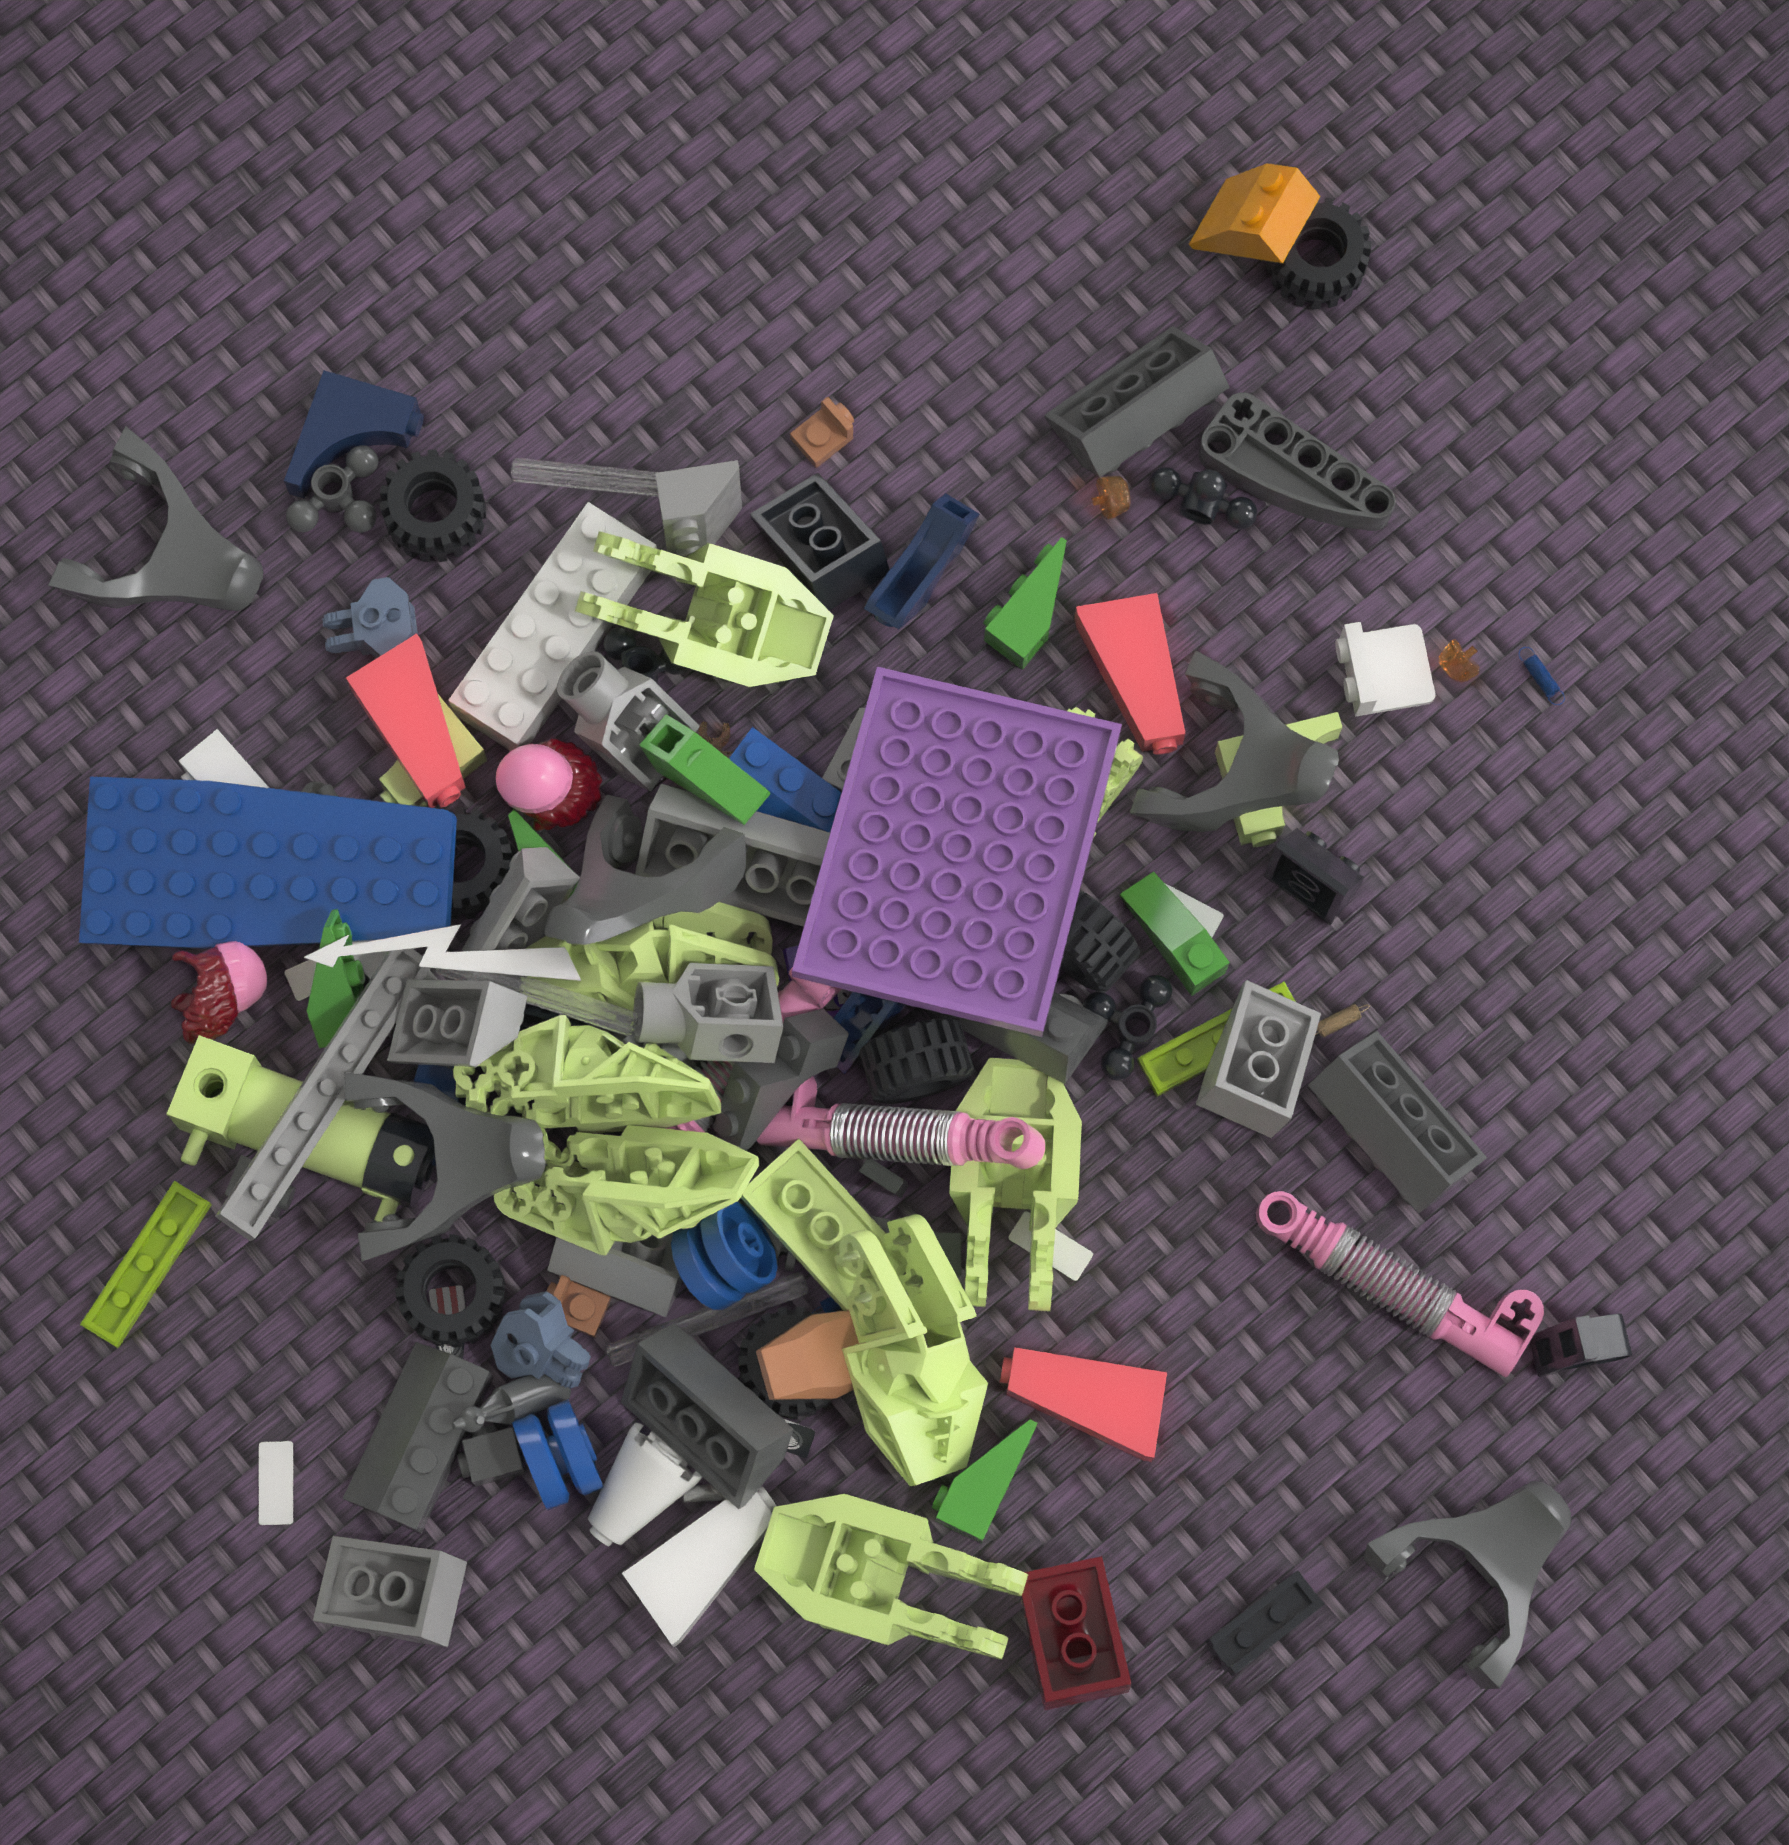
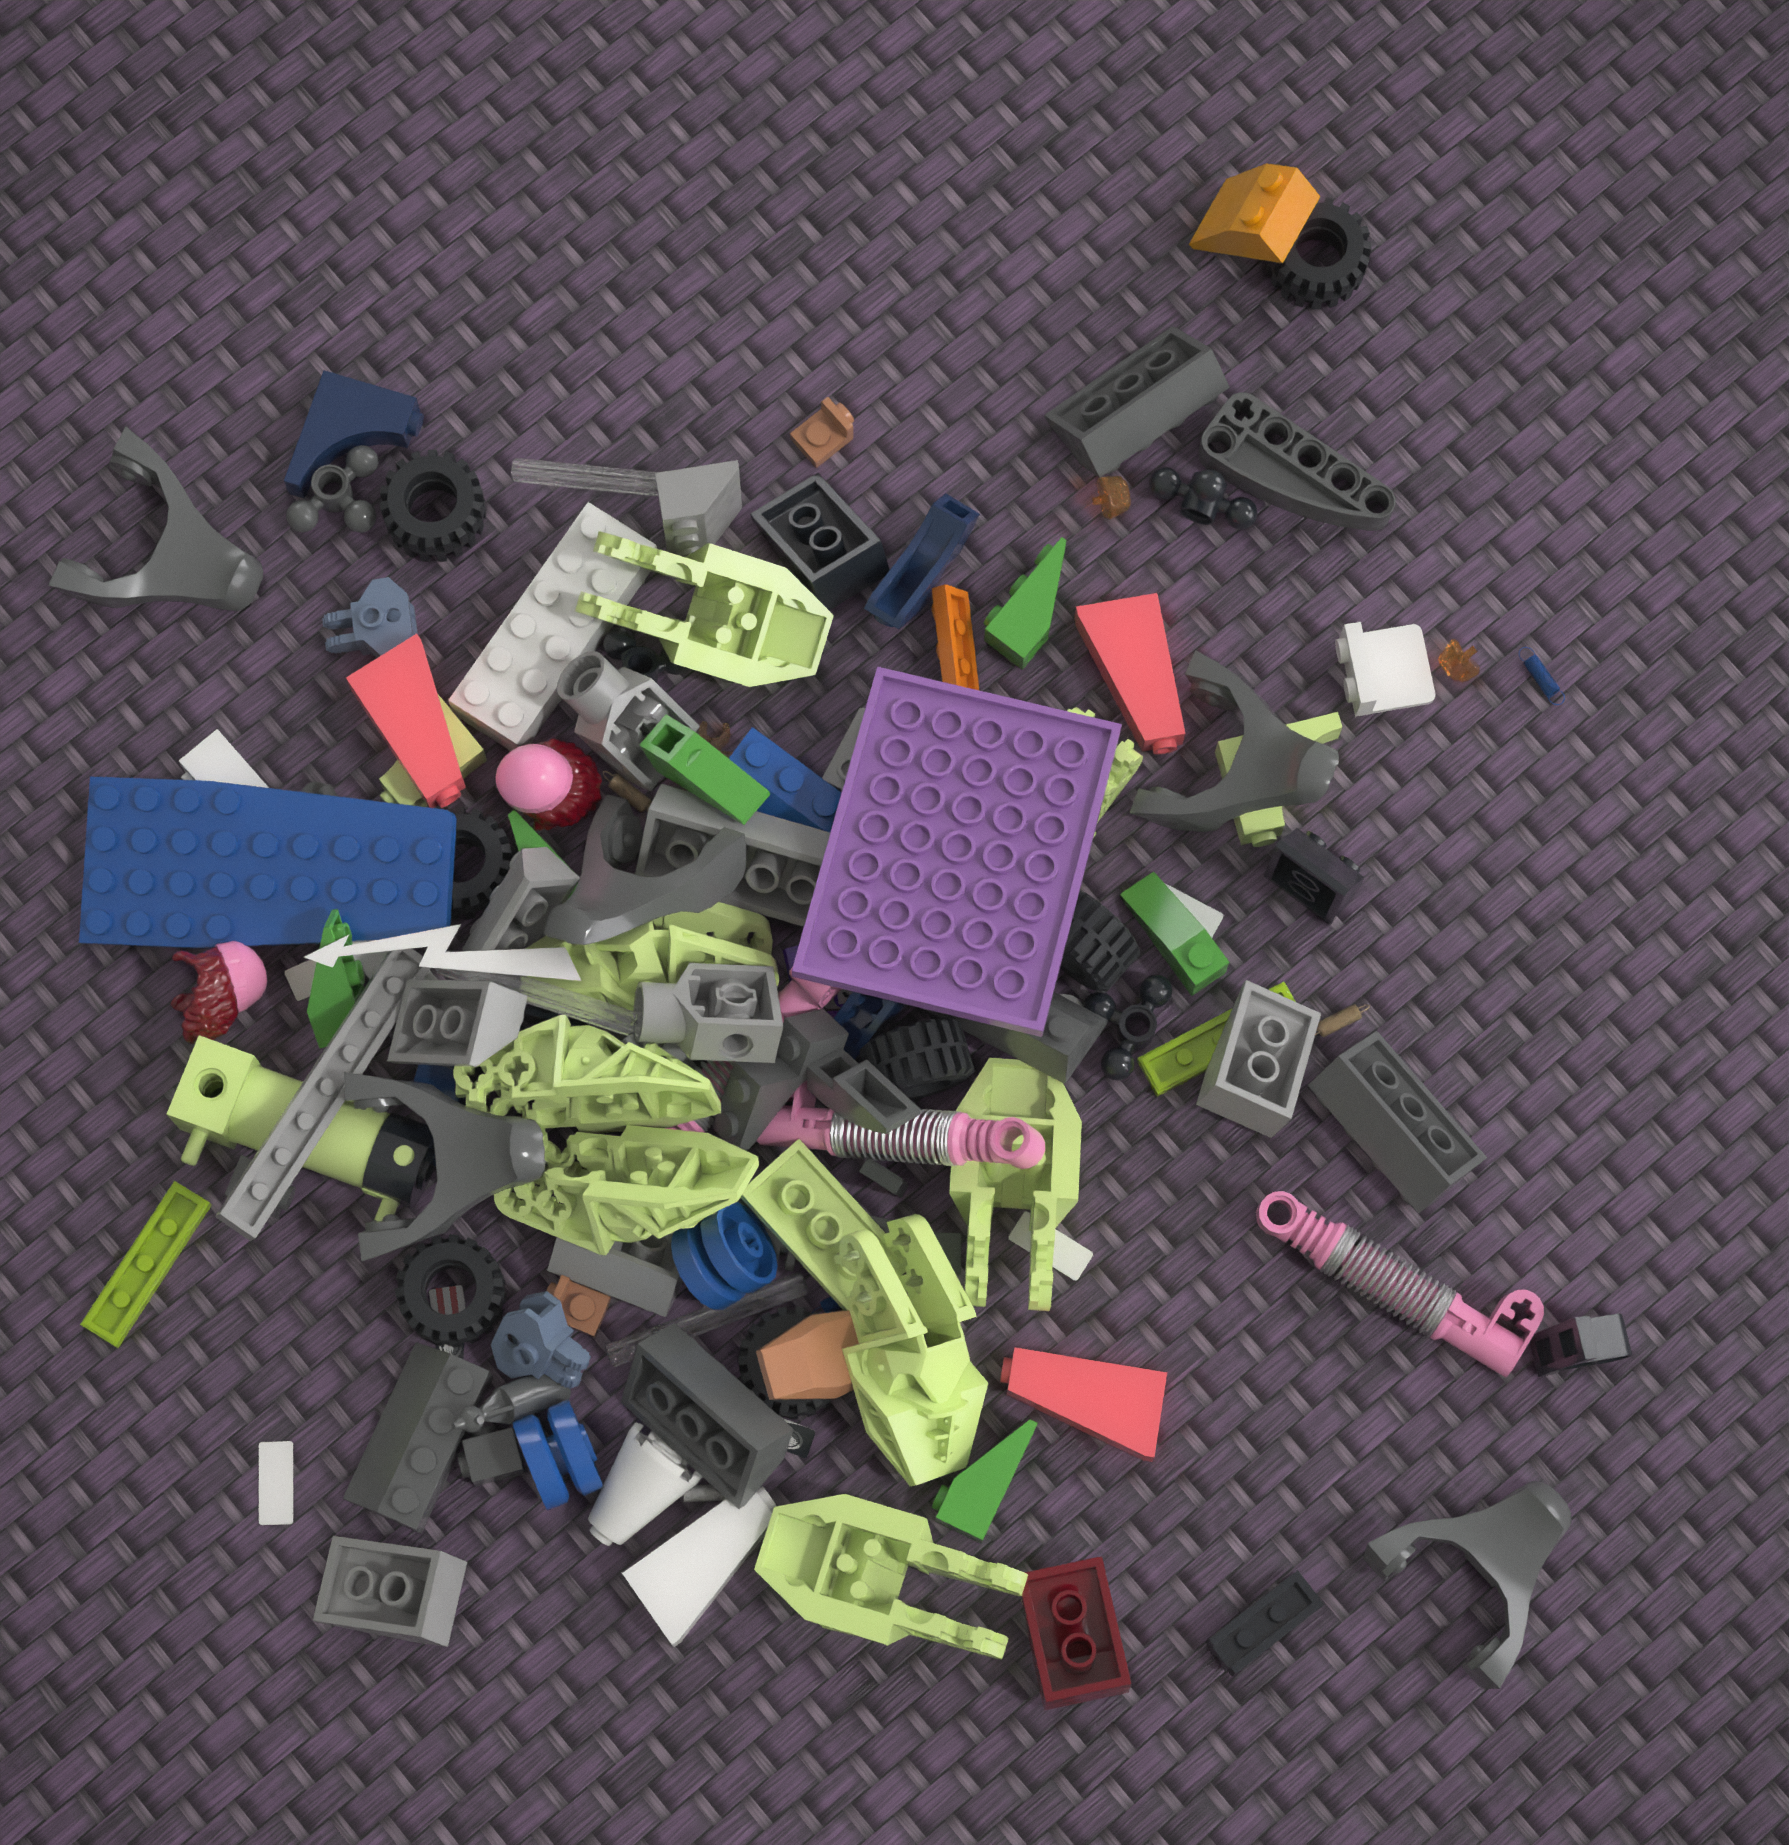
(629, 792): none -> tan piece
(859, 1092): none -> dark grey slope
(954, 636): none -> orange plate

